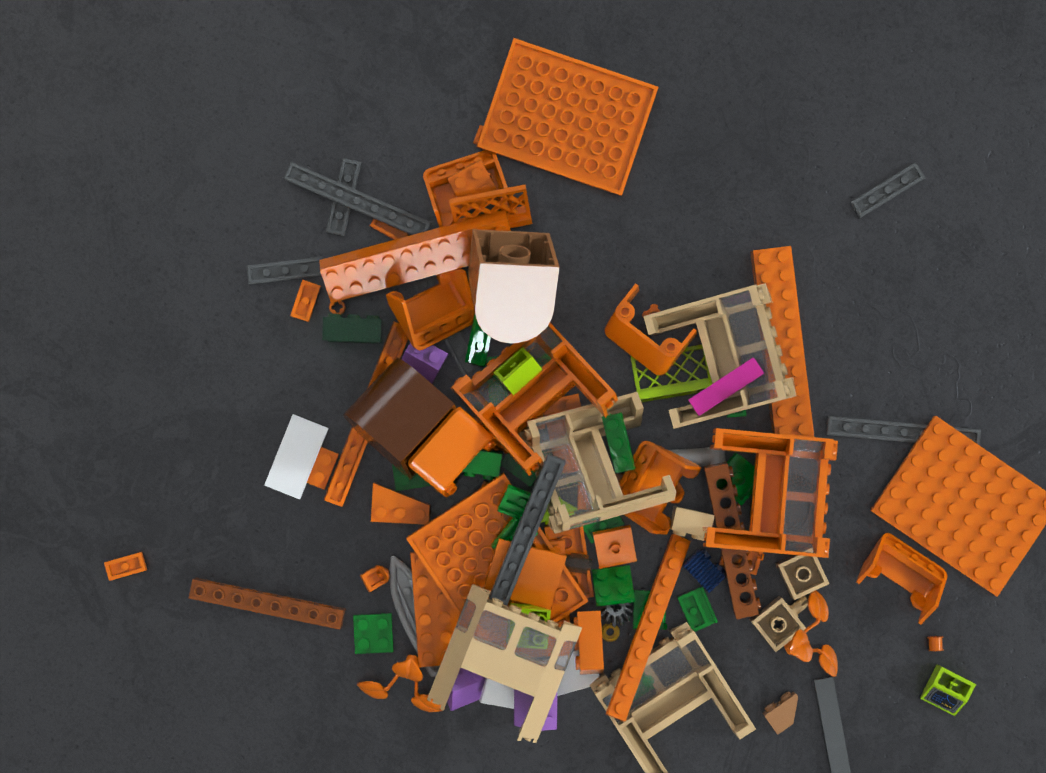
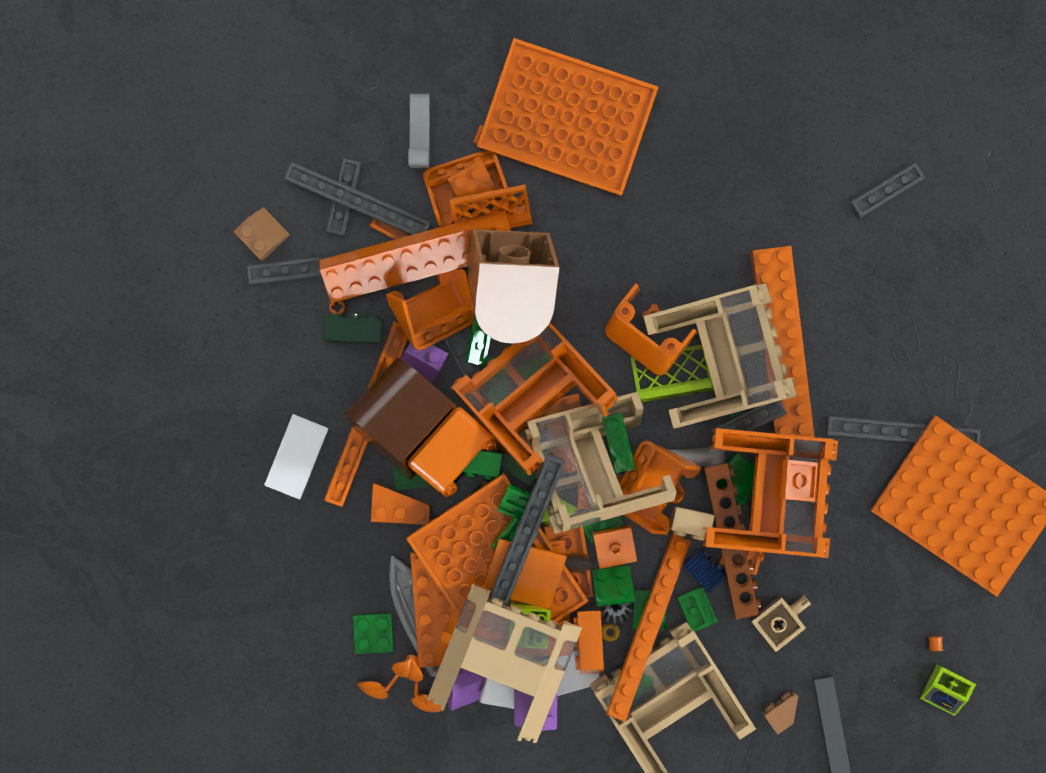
(125, 566): orange plate -> none
(261, 233): none -> medium nougat slope
(267, 603): dark orange brick -> none
(305, 300): orange plate -> none
(323, 468): orange plate -> none
(375, 577): orange plate -> none
(419, 131): none -> light grey beam
(517, 371): lime slope -> none
(726, 386): dark pink tile -> none
(755, 417): none -> dark grey tile
(799, 480): none -> orange plate
(801, 575): tan brick -> none
(801, 647): orange plant -> none
(909, 570): orange windscreen -> none

